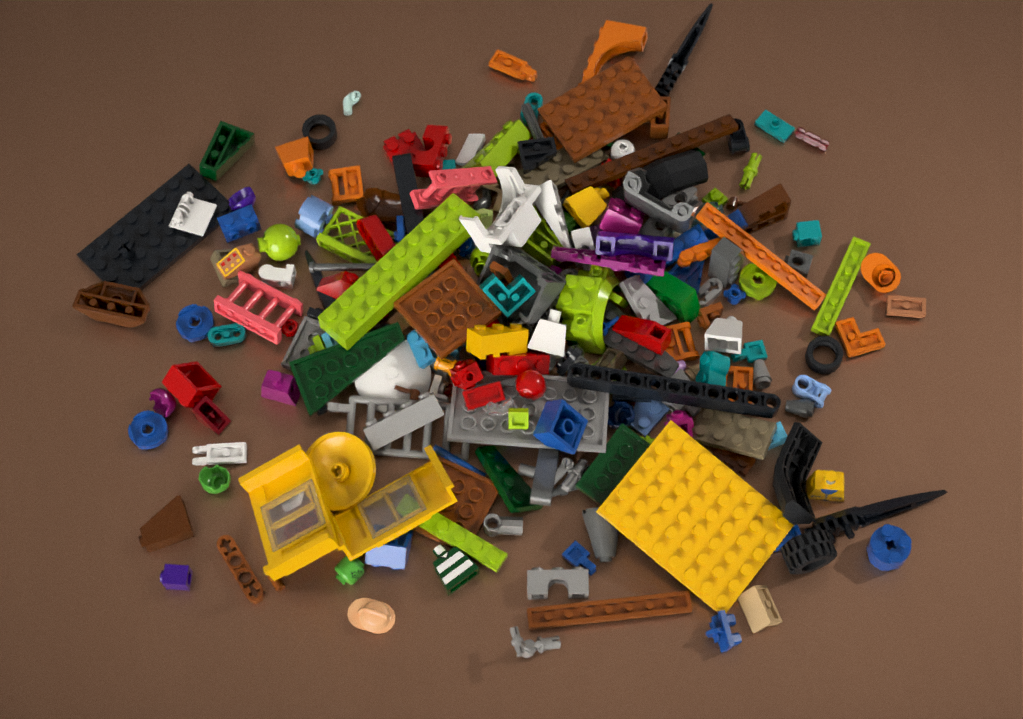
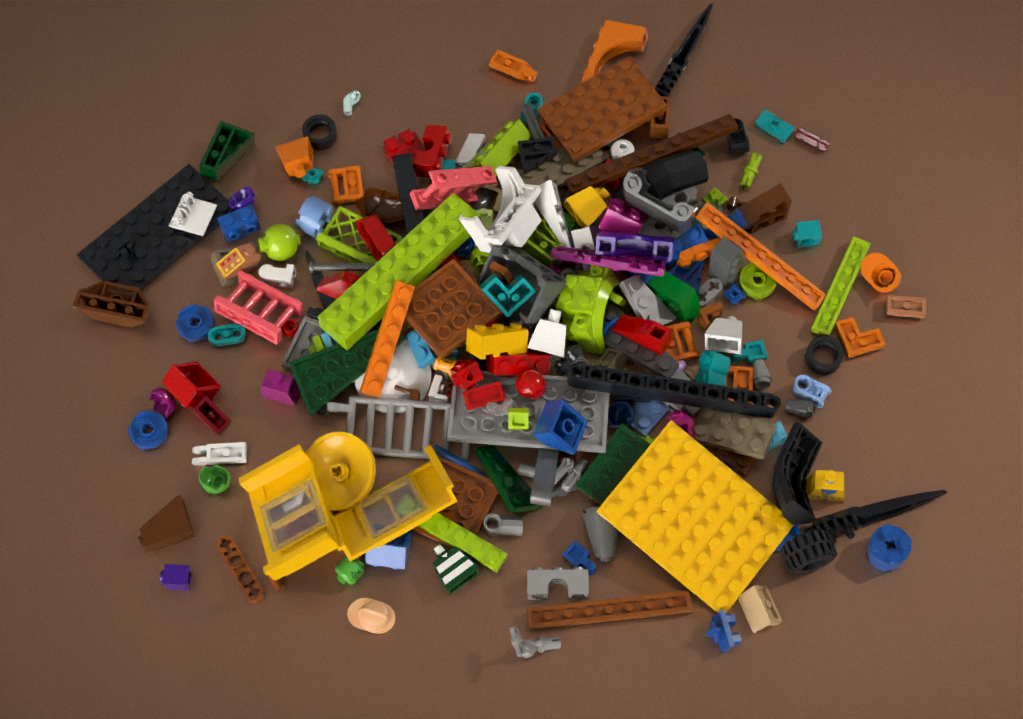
(387, 339): none -> orange plate
(400, 233): blue plate -> none
(403, 421): light grey brick -> none
(801, 258): dark grey brick -> none

